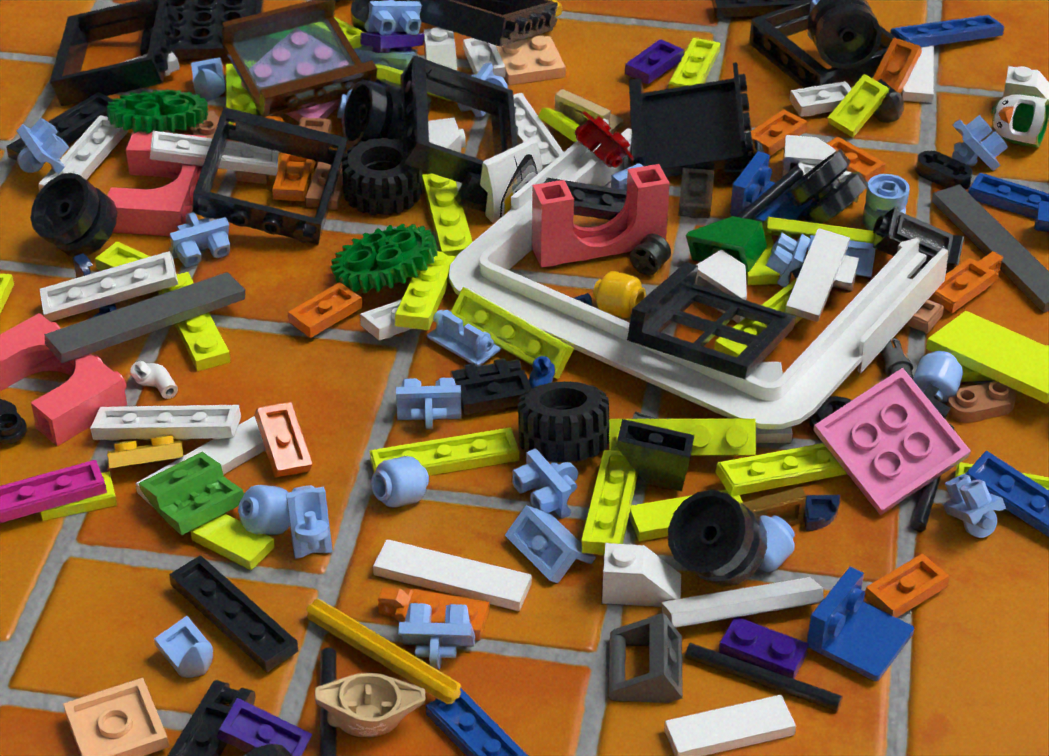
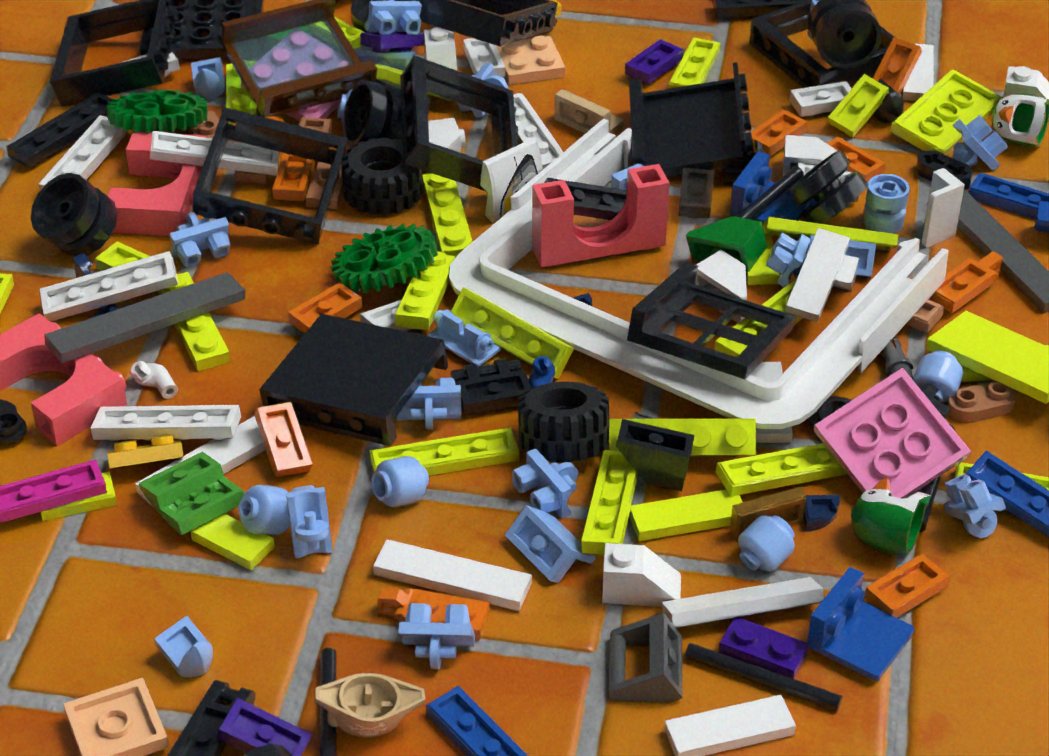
(41, 147): light blue hips -> none
(234, 613): black plate -> none
(353, 377): none -> black panel
(384, 651): yellow axle -> none
(472, 193): black plate -> none
(559, 122): neon yellow tile -> none
(612, 147): red hinge -> none
(618, 293): yellow head -> none
(650, 254): pearl dark grey wheel -> none
(717, 538): black wheel -> none
(888, 521): none -> green piece
(900, 227): black window -> none
(931, 118): none -> neon yellow tile
(942, 208): none -> white panel
(949, 31): blue tile -> none

